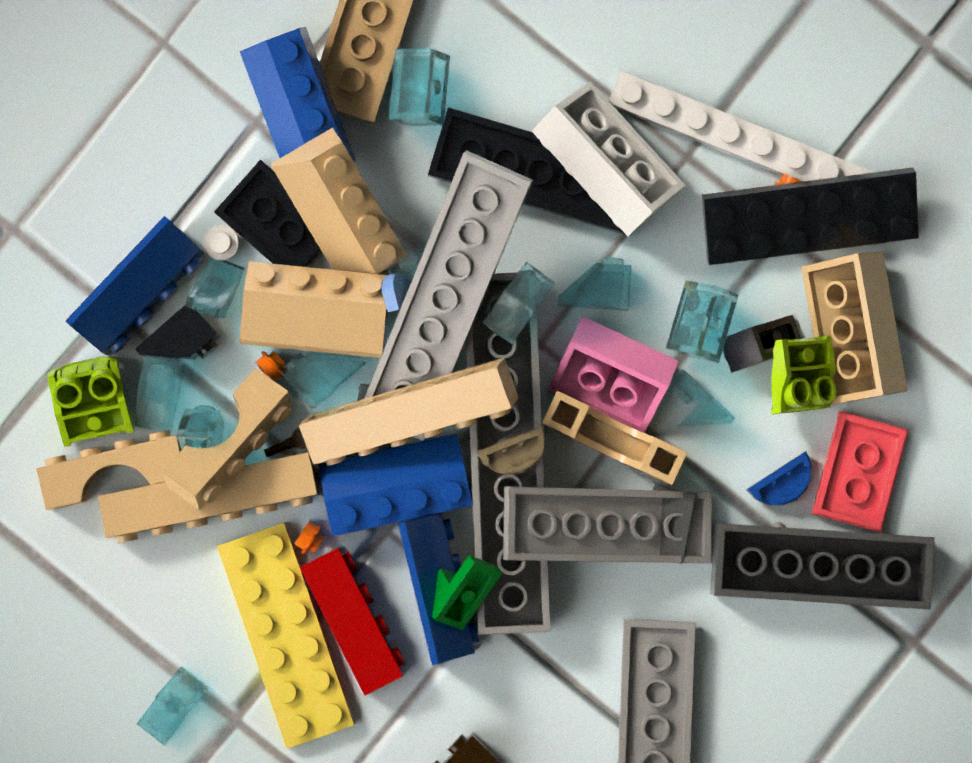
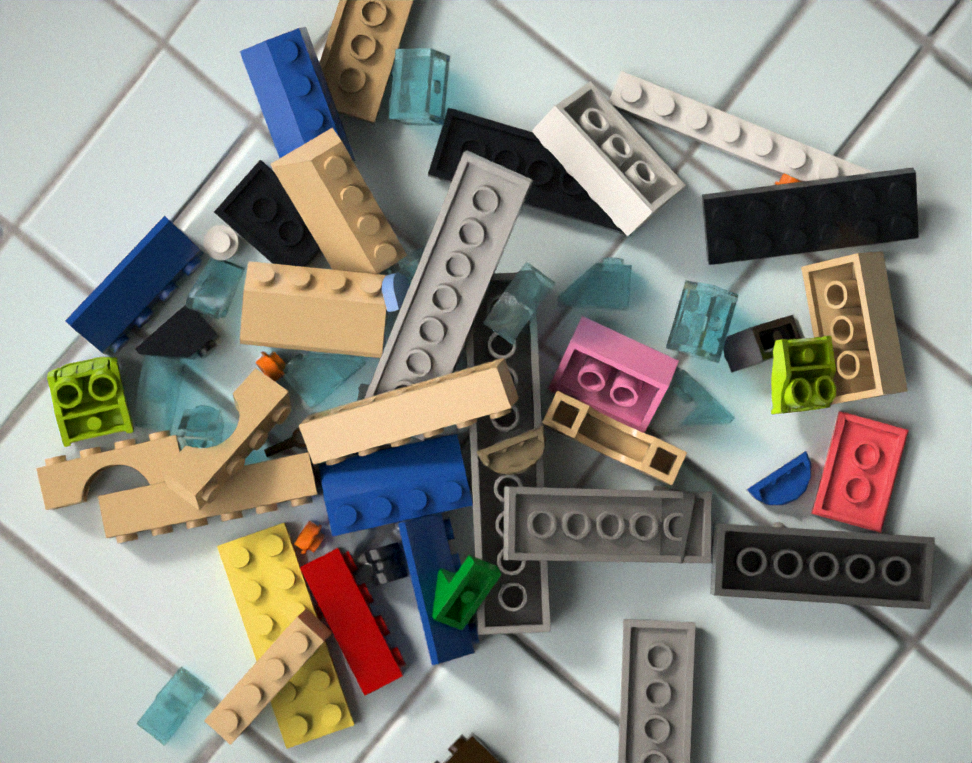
(268, 676): none -> tan arch
(386, 564): none -> black wheel

